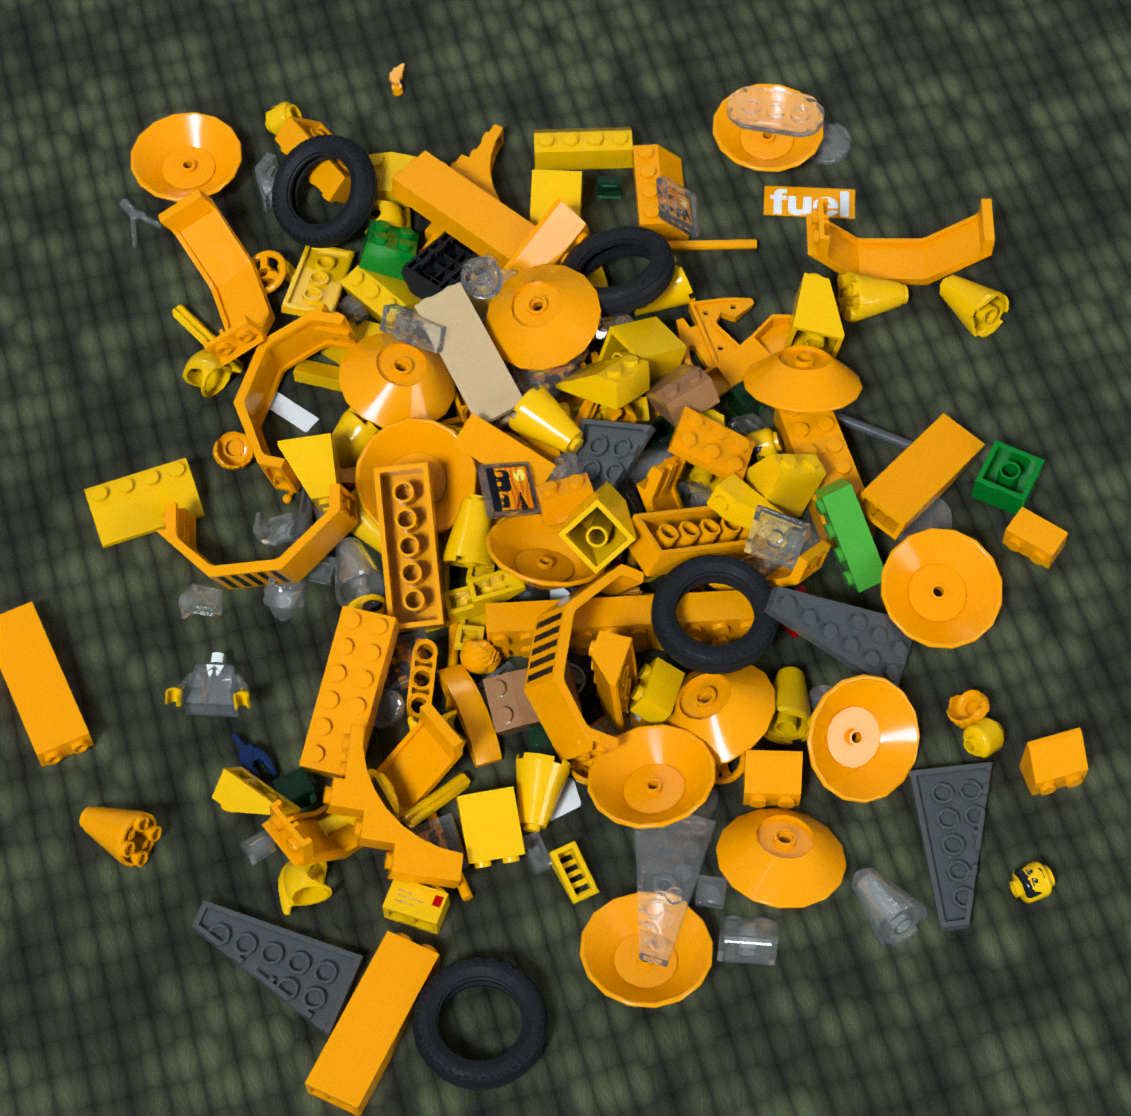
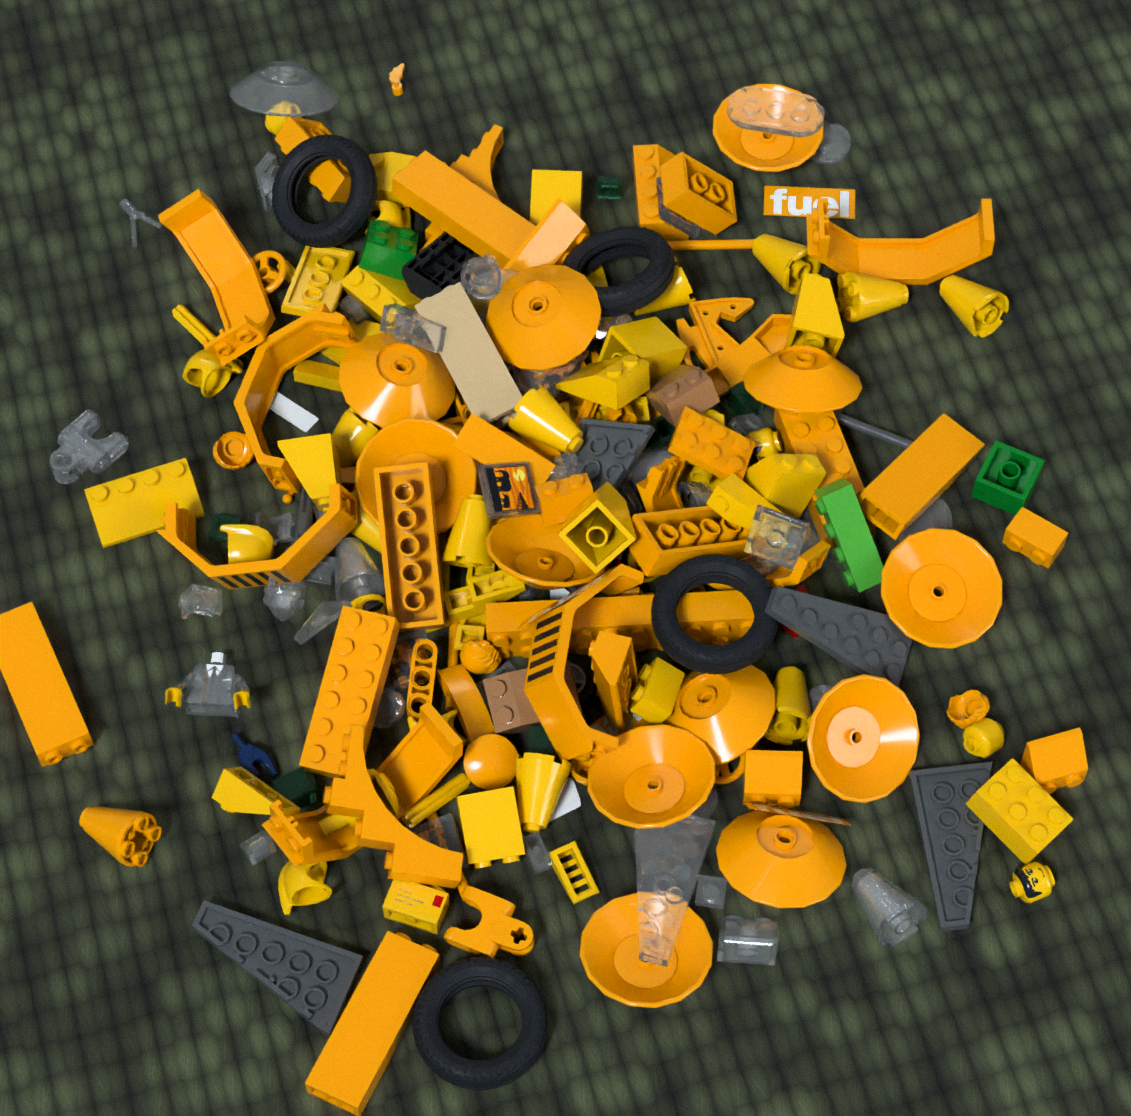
(82, 452): none -> clear piece
(185, 155): light orange dish -> none
(220, 519): none -> clear green tile
(248, 543): none -> yellow piece
(285, 91): none -> clear dish
(320, 618): none -> clear tile
(490, 761): none -> light orange dish
(494, 930): none -> light orange piece
(562, 600): none -> light orange sticker
(583, 148): yellow slope -> none
(698, 193): none -> light orange brick
(784, 260): none -> yellow cone
(796, 813): none -> sticker
(1019, 811): none -> yellow brick

